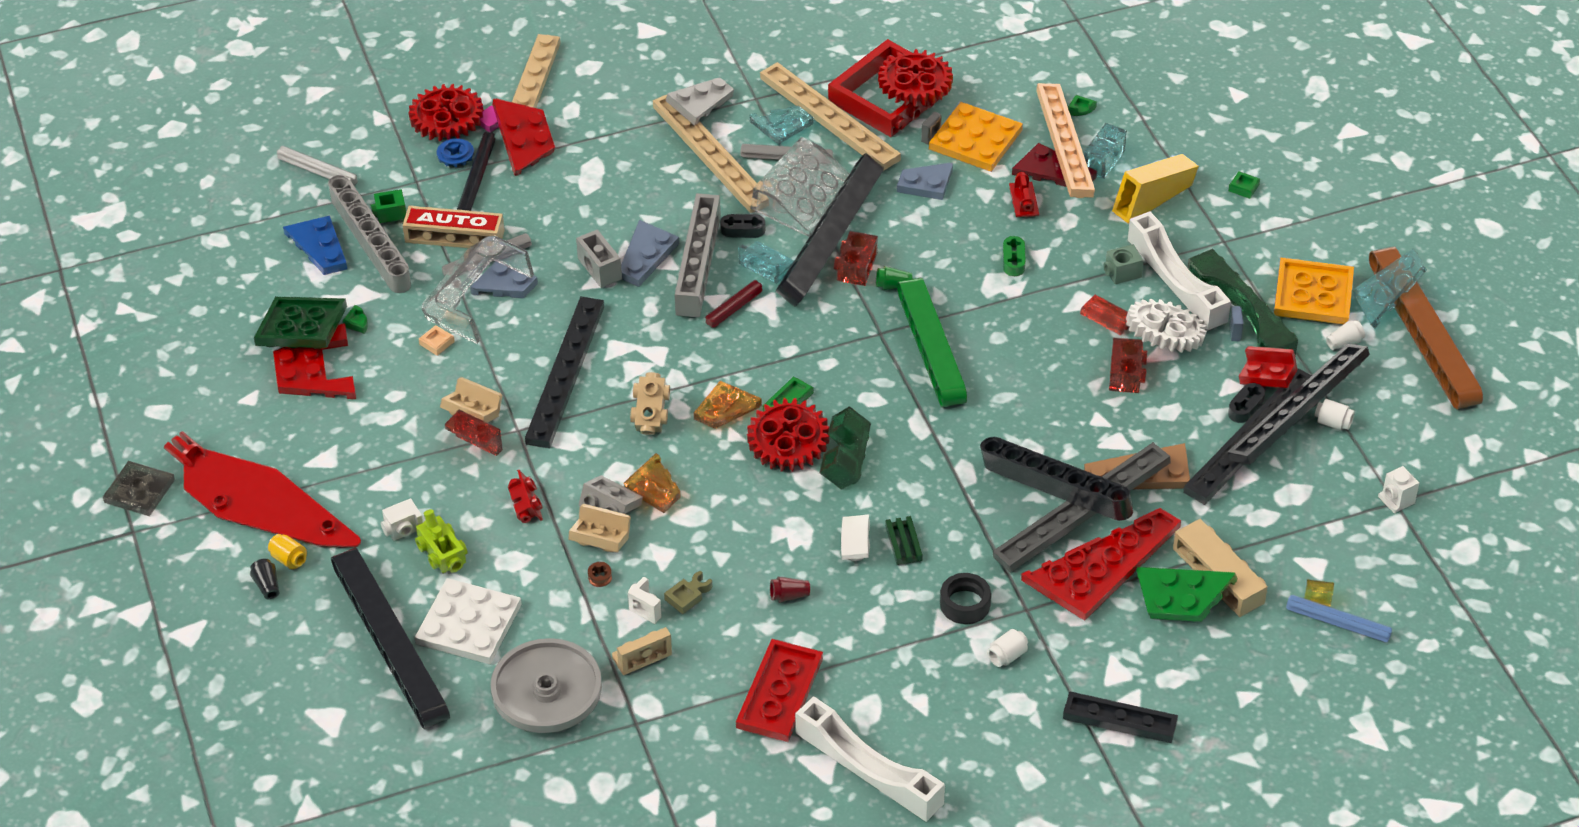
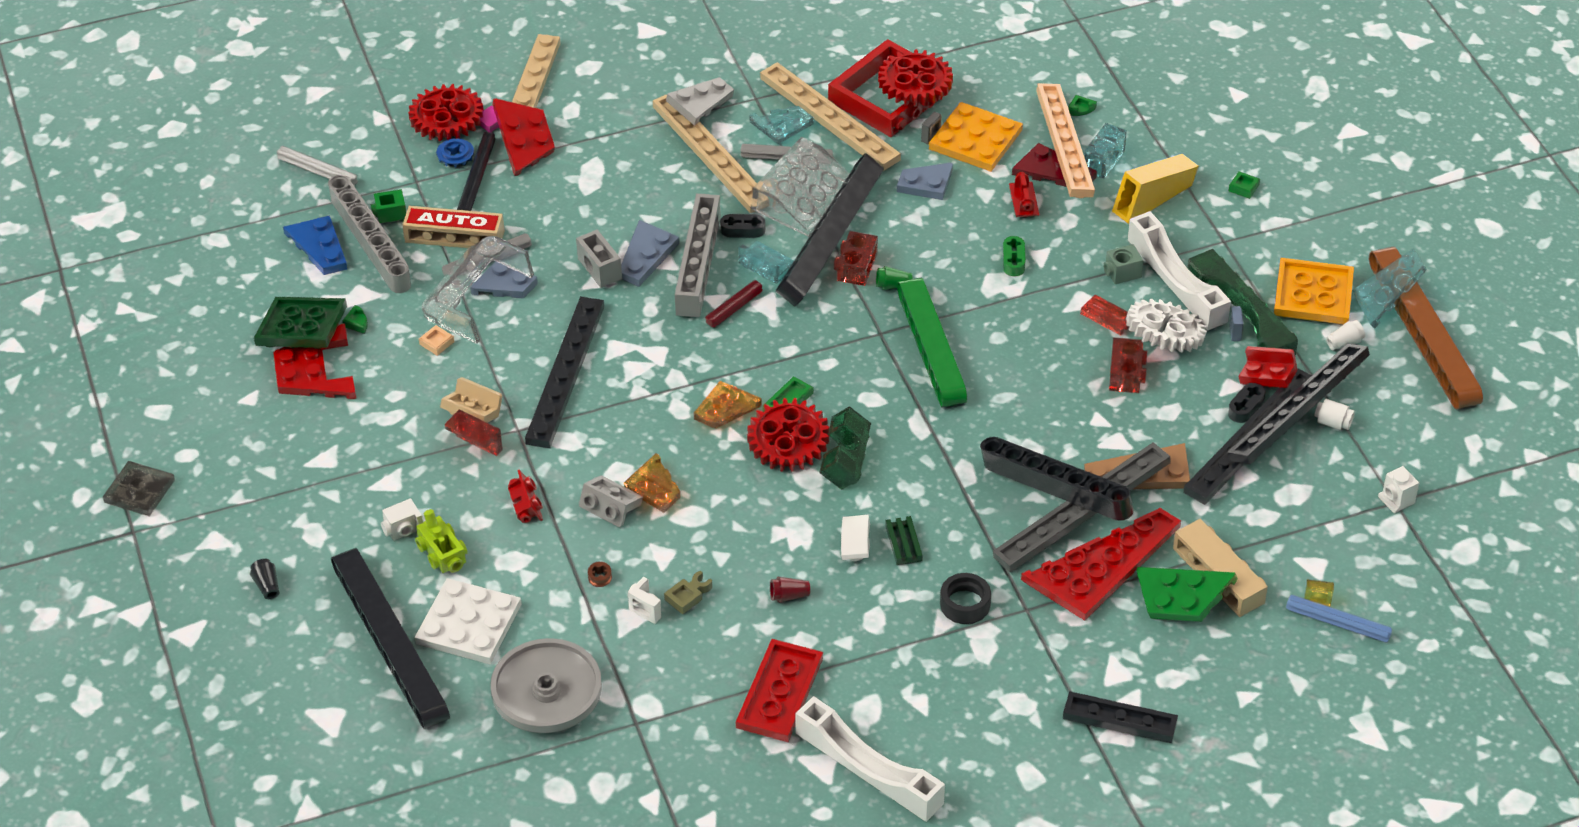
(256, 496): red wing -> none
(287, 551): yellow brick -> none
(600, 528): tan bracket -> none
(643, 651): tan bracket -> none
(650, 396): tan brick -> none
(1007, 648): white brick -> none

